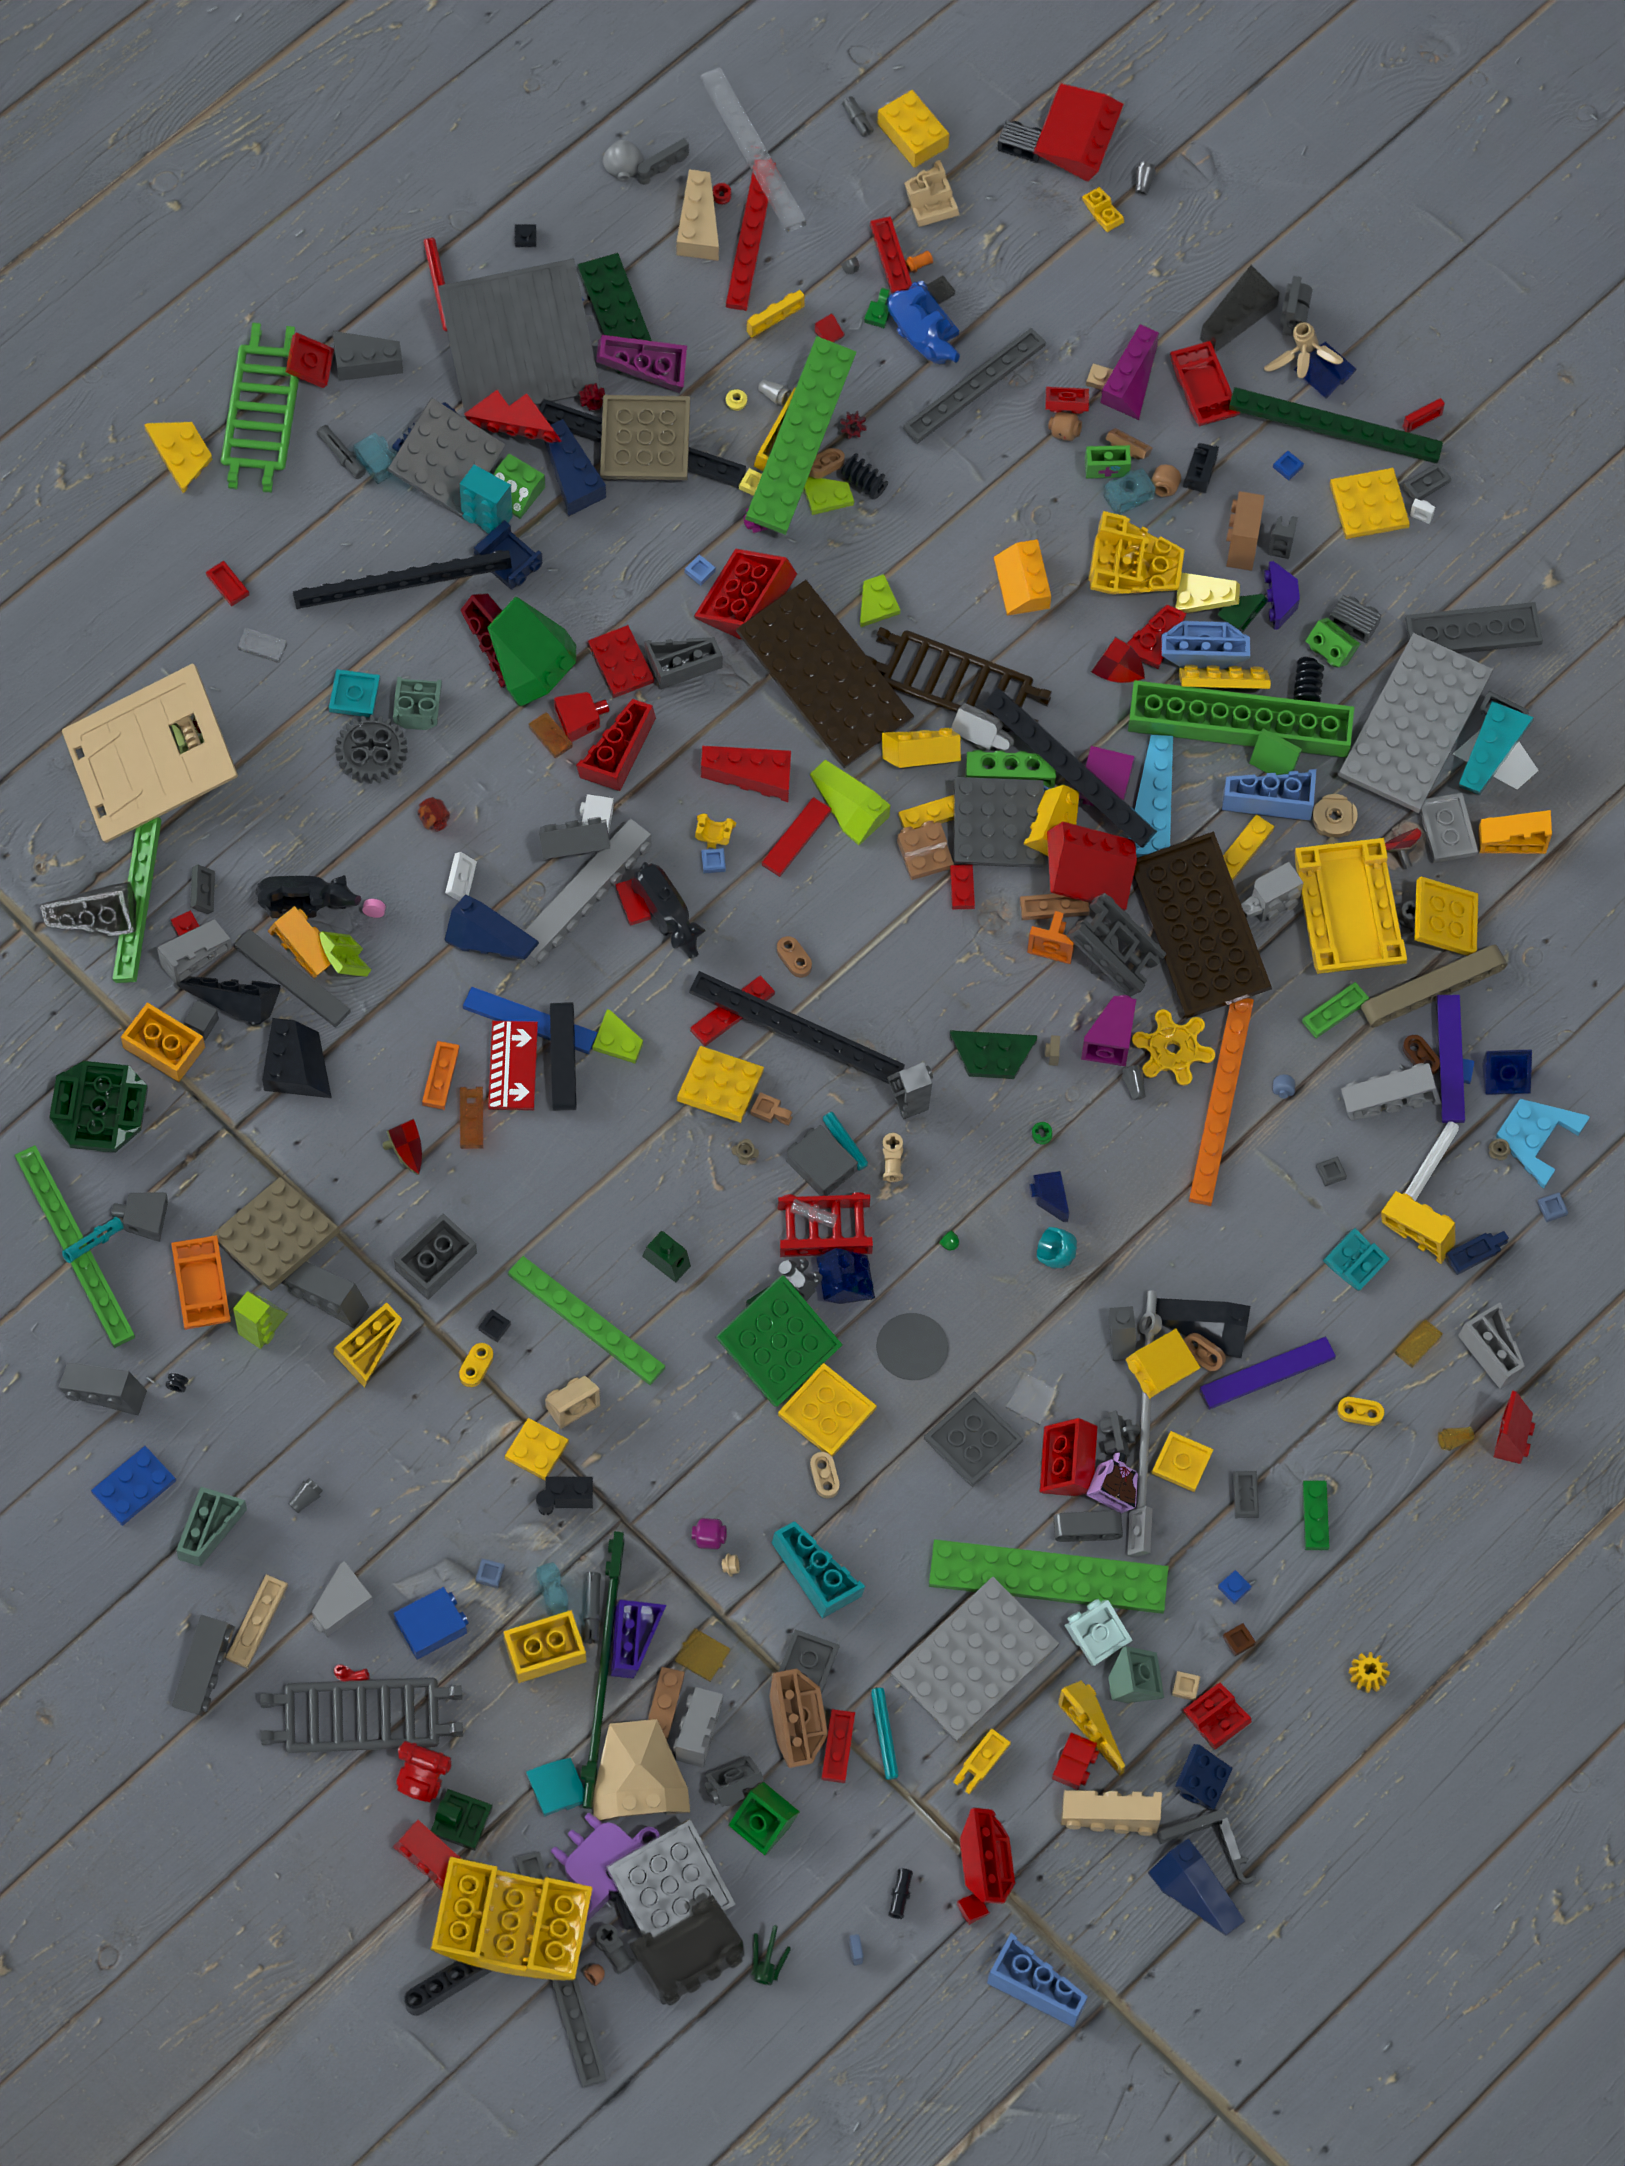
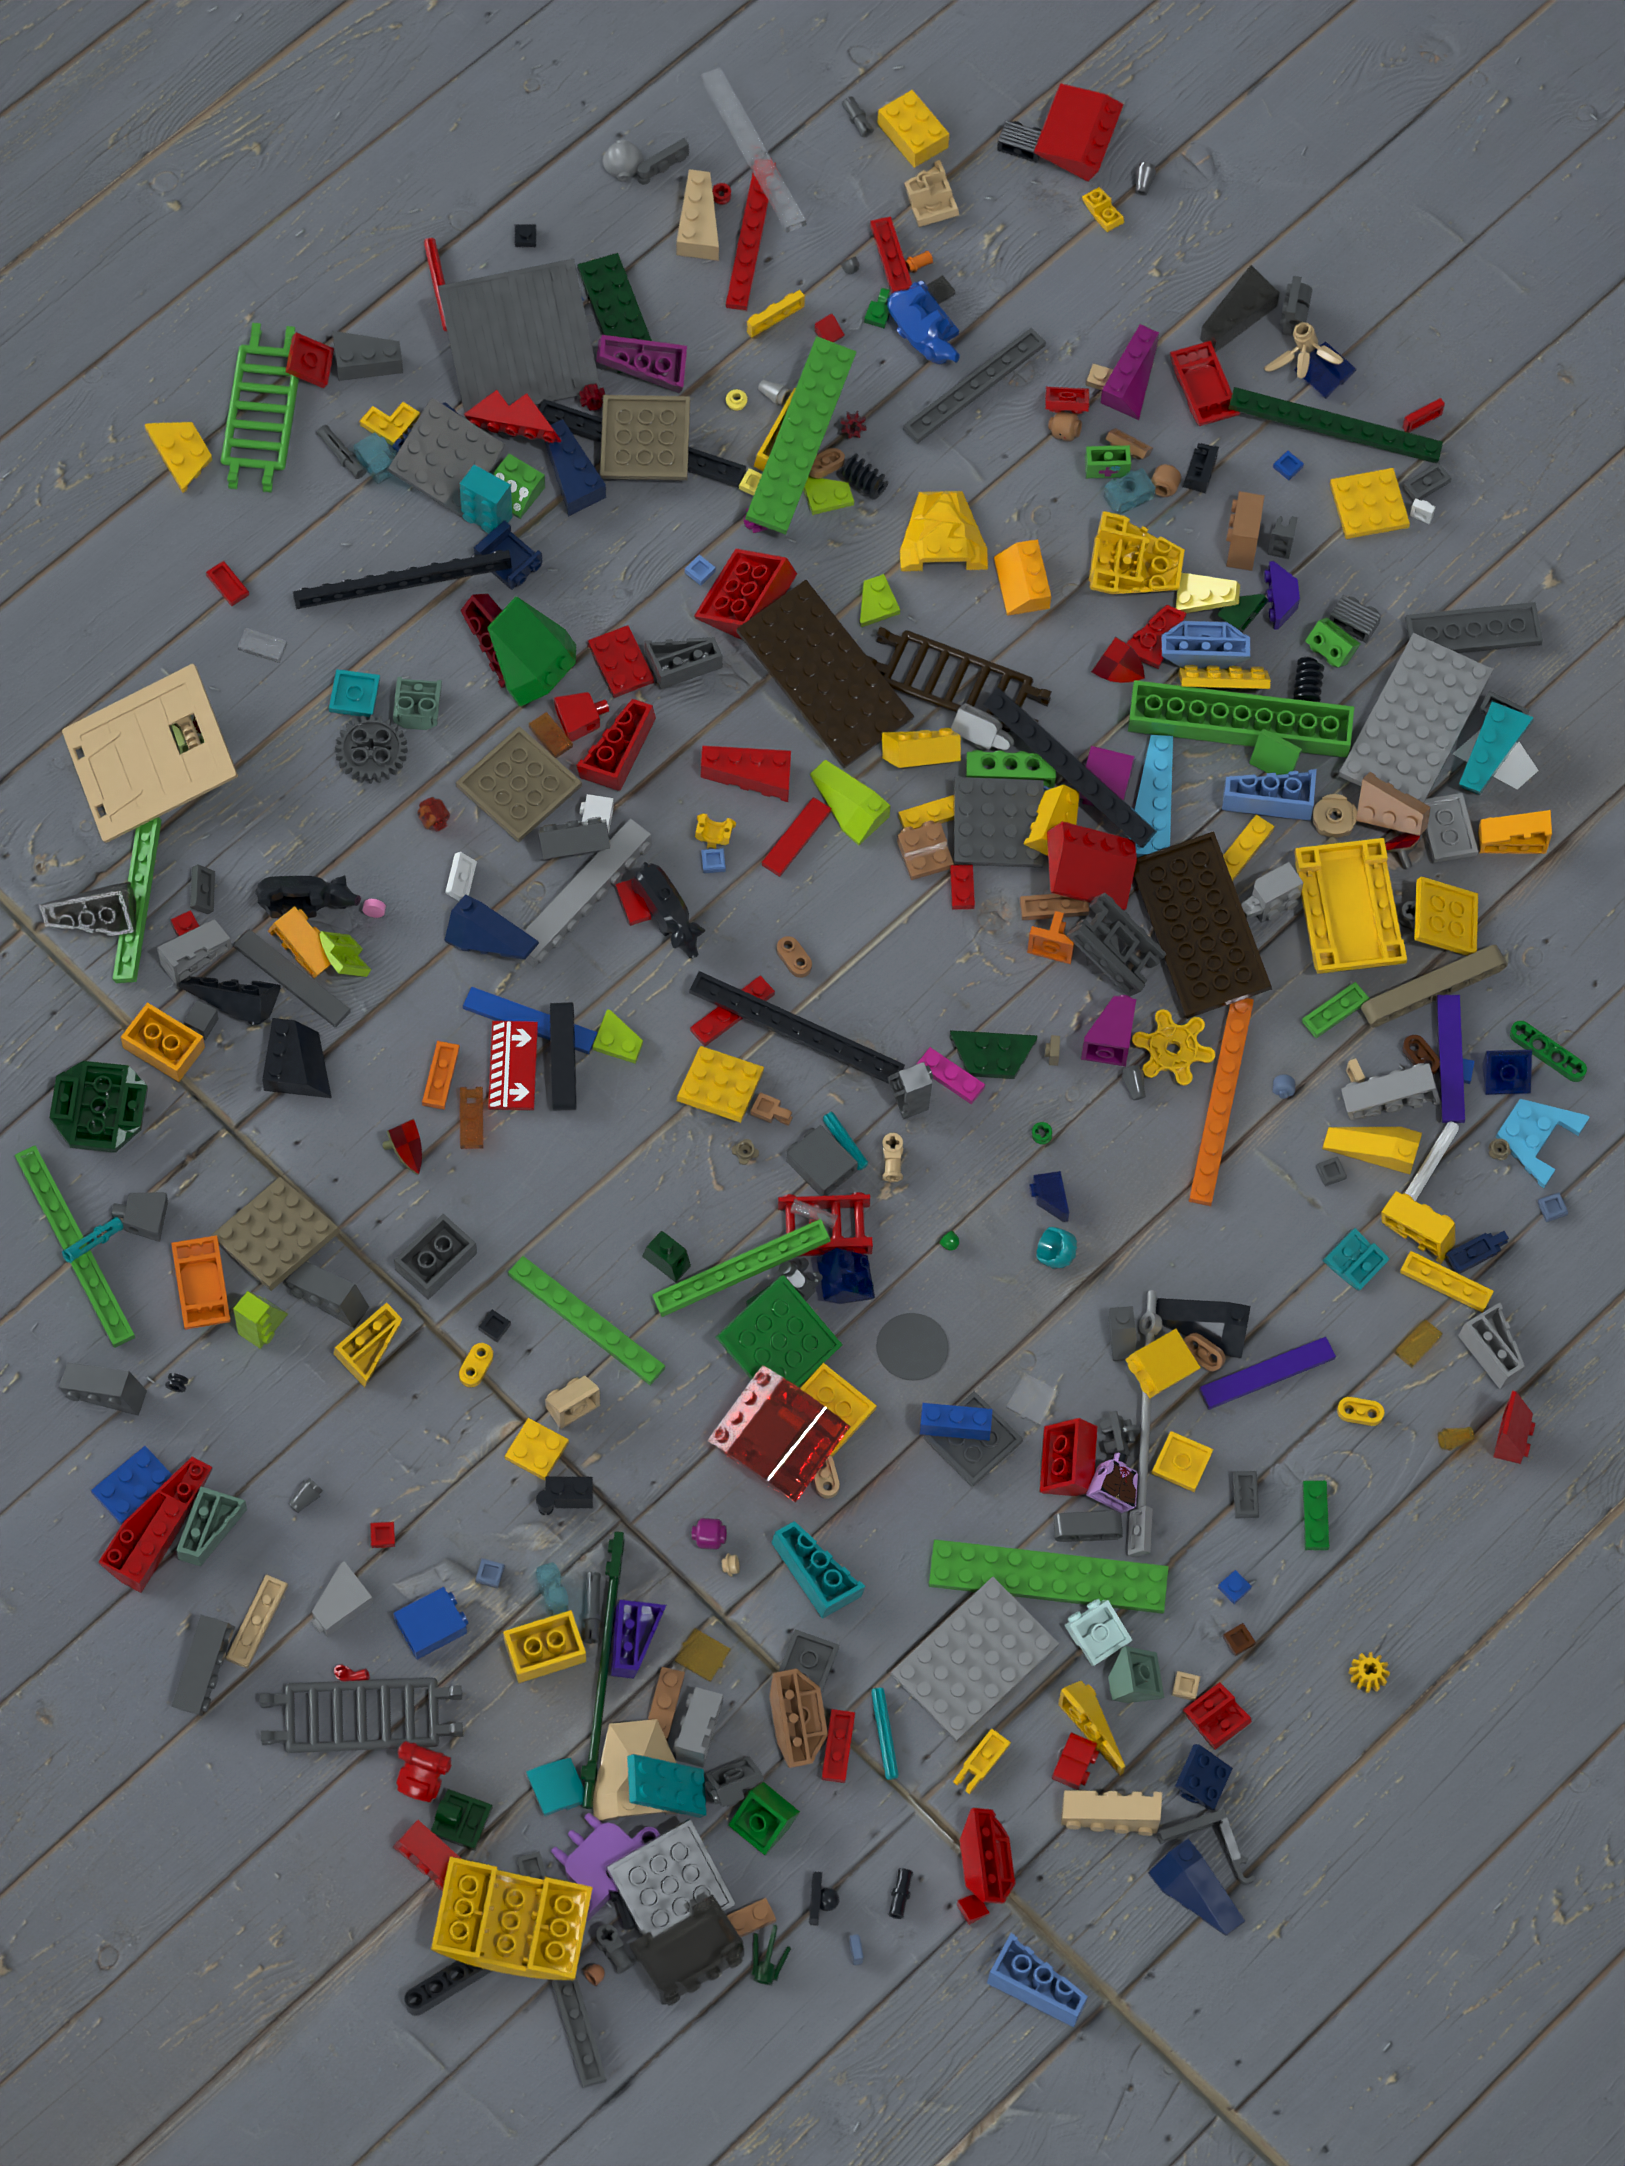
(154, 1526): none -> red wedge
(382, 1535): none -> red plate
(391, 426): none -> yellow plate
(518, 784): none -> dark tan plate
(666, 1786): none -> teal plate
(741, 1267): none -> bright green plate
(752, 1917): none -> medium nougat plate
(779, 1433): none -> clear red slope
(824, 1899): none -> black tile
(942, 532): none -> yellow wedge
(952, 1076): none -> dark pink plate
(956, 1421): none -> blue brick
(1354, 1071): none -> tan tile
(1381, 1146): none -> yellow wedge
(1390, 808): none -> medium nougat wedge
(1446, 1281): none -> yellow plate
(1550, 1048): none -> green beam

